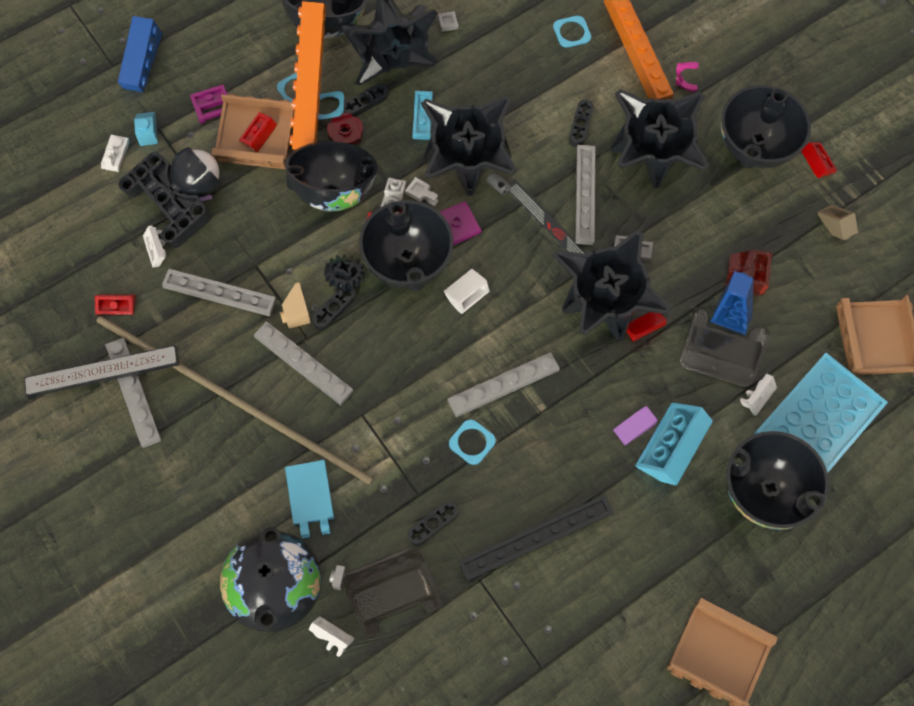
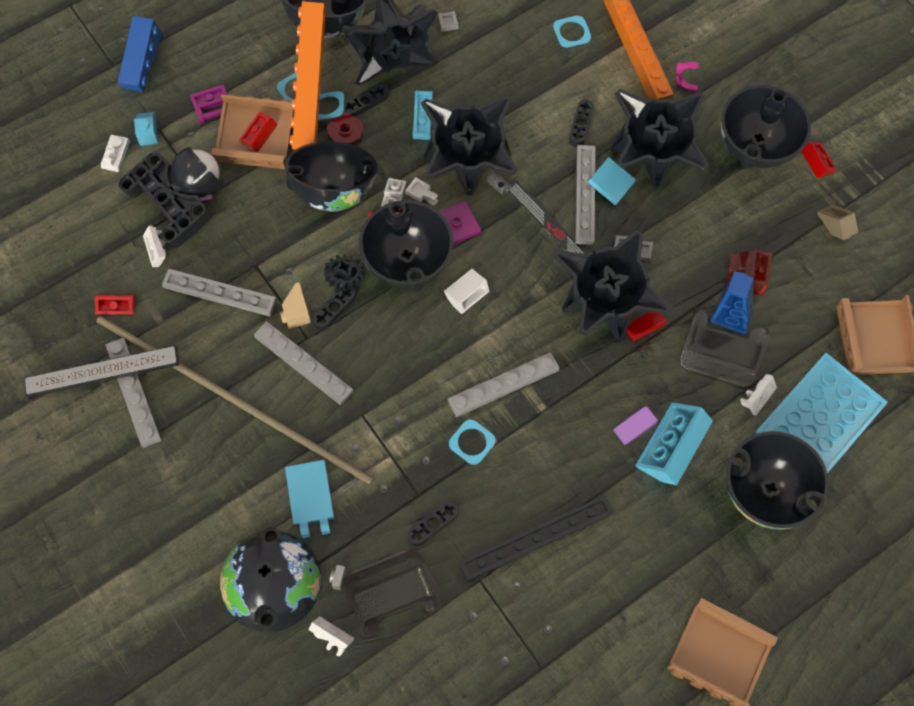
(611, 181): none -> medium azure tile

